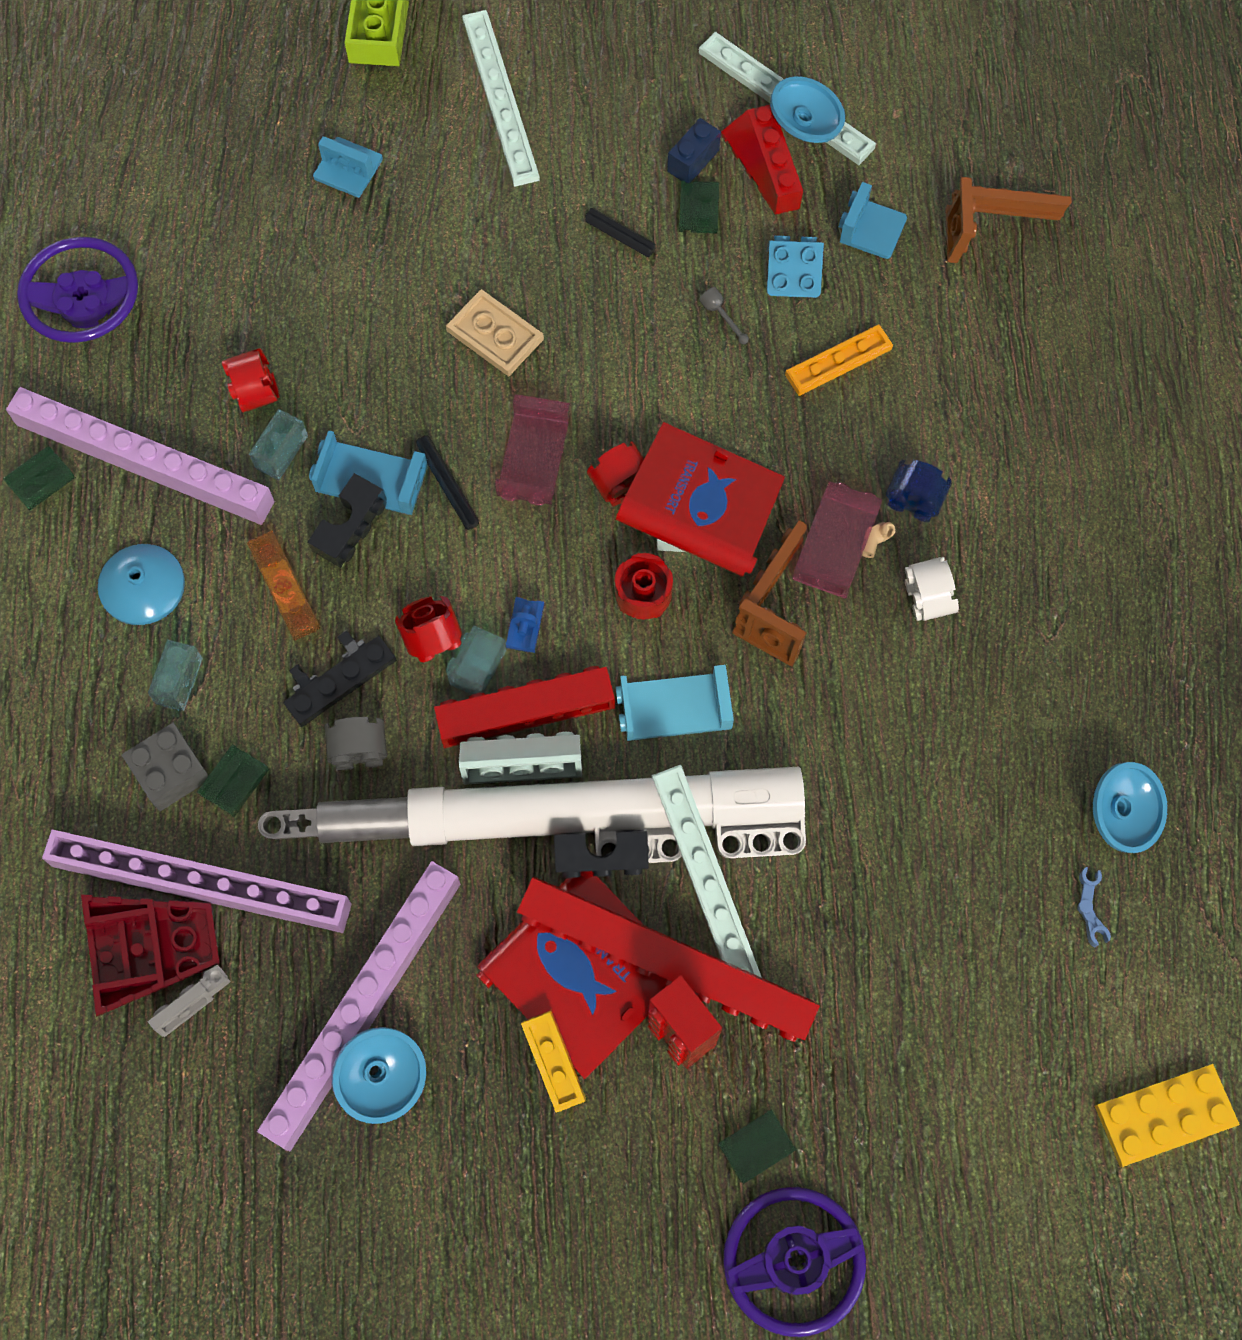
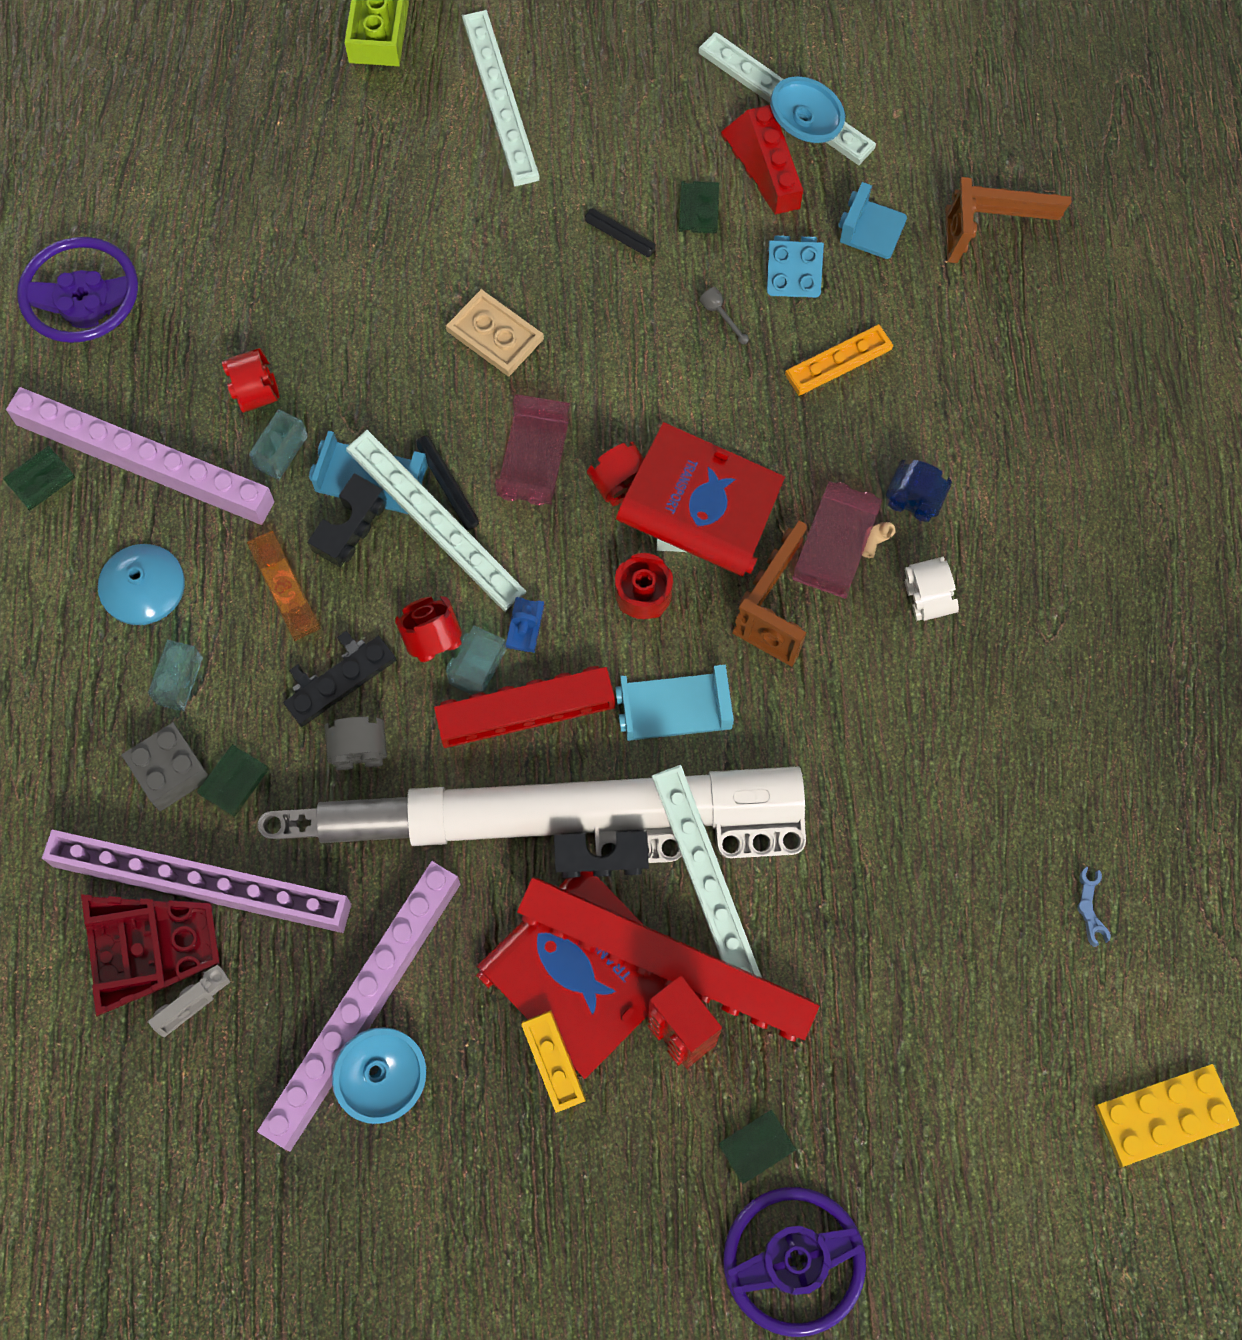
(346, 165): dark azure bracket -> none
(435, 520): none -> light aqua tile
(520, 758): light aqua slope -> none
(694, 151): dark blue brick -> none
(1130, 807): dark azure dish -> none

